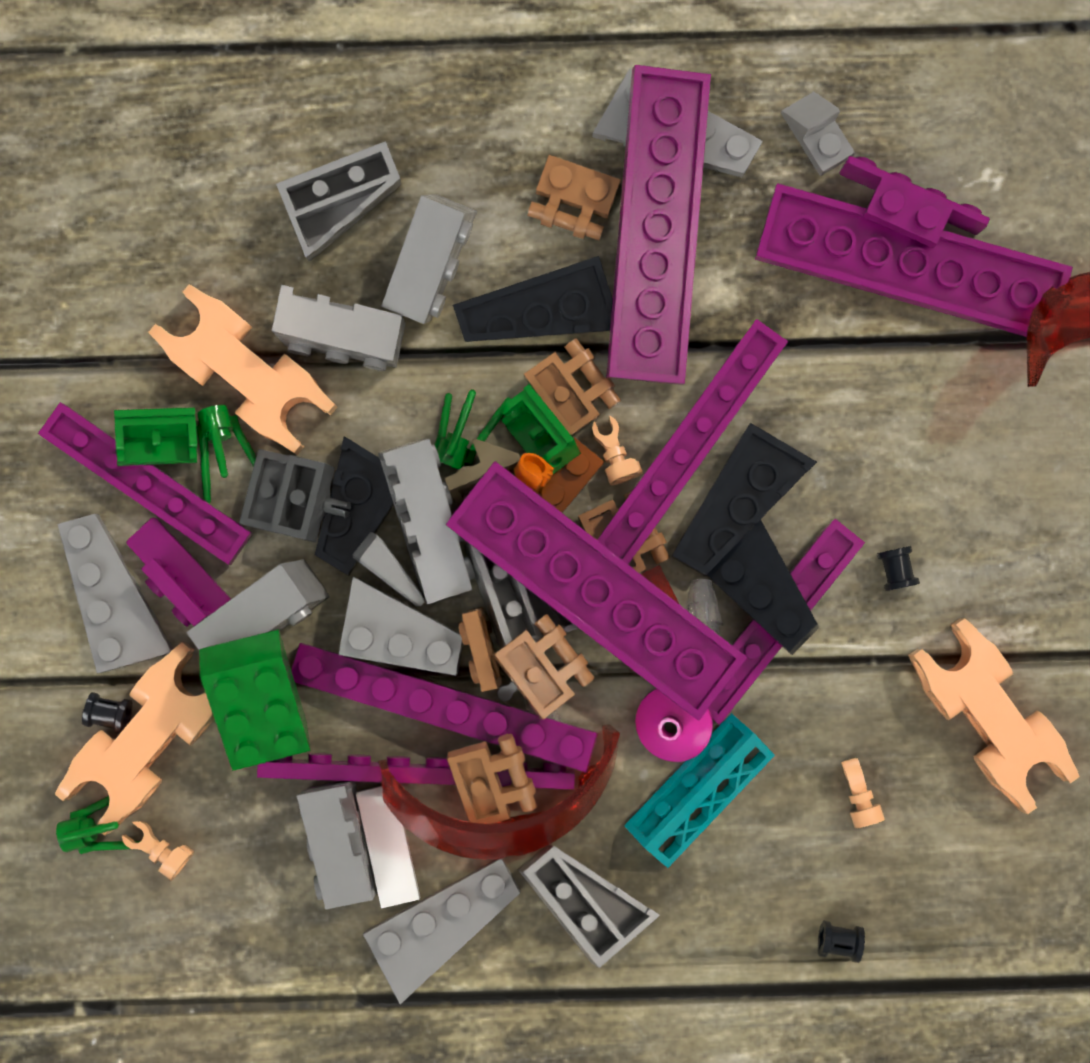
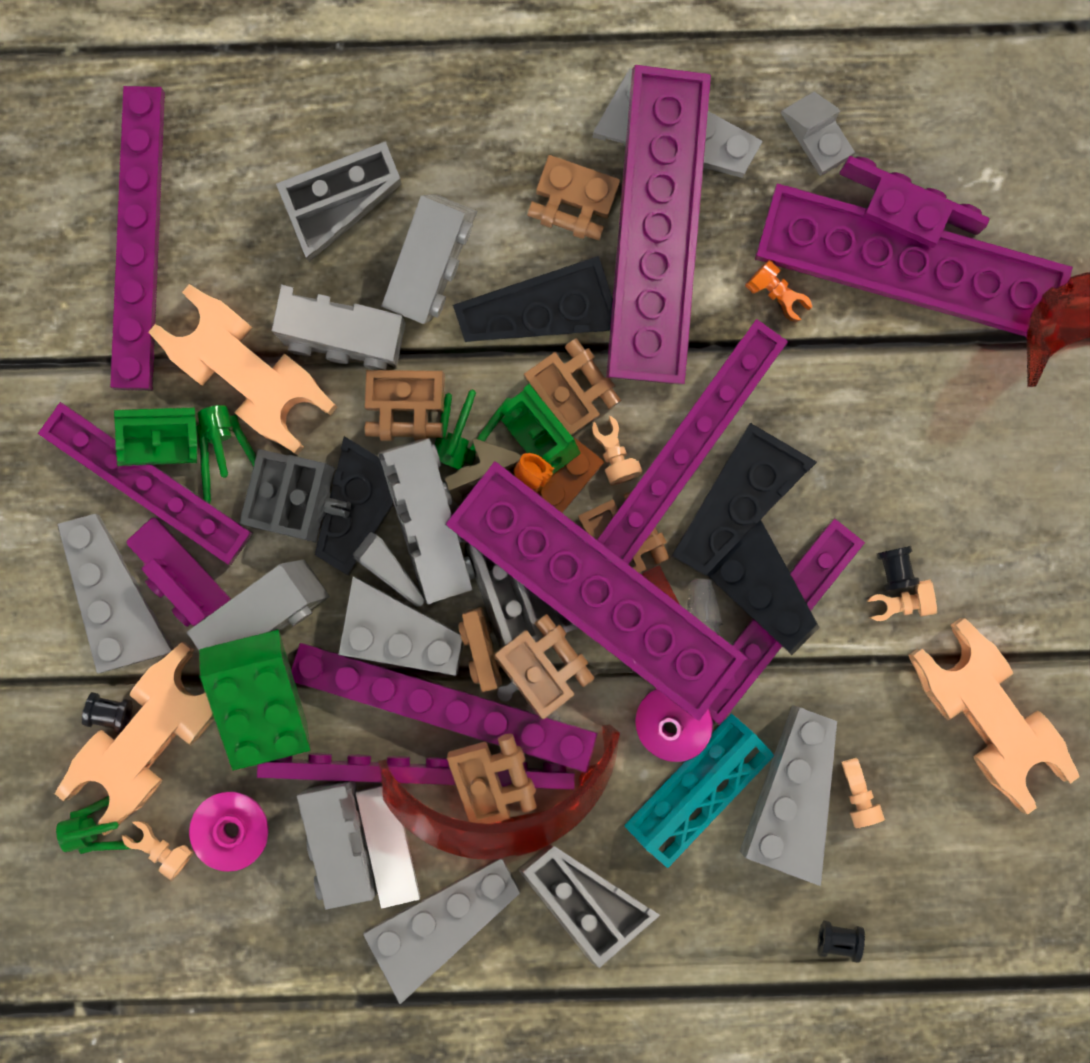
(137, 238): none -> magenta plate
(209, 833): none -> dark pink dish
(404, 391): none -> medium nougat plate
(766, 278): none -> orange piece
(794, 800): none -> light grey wedge
(923, 600): none -> light nougat piece

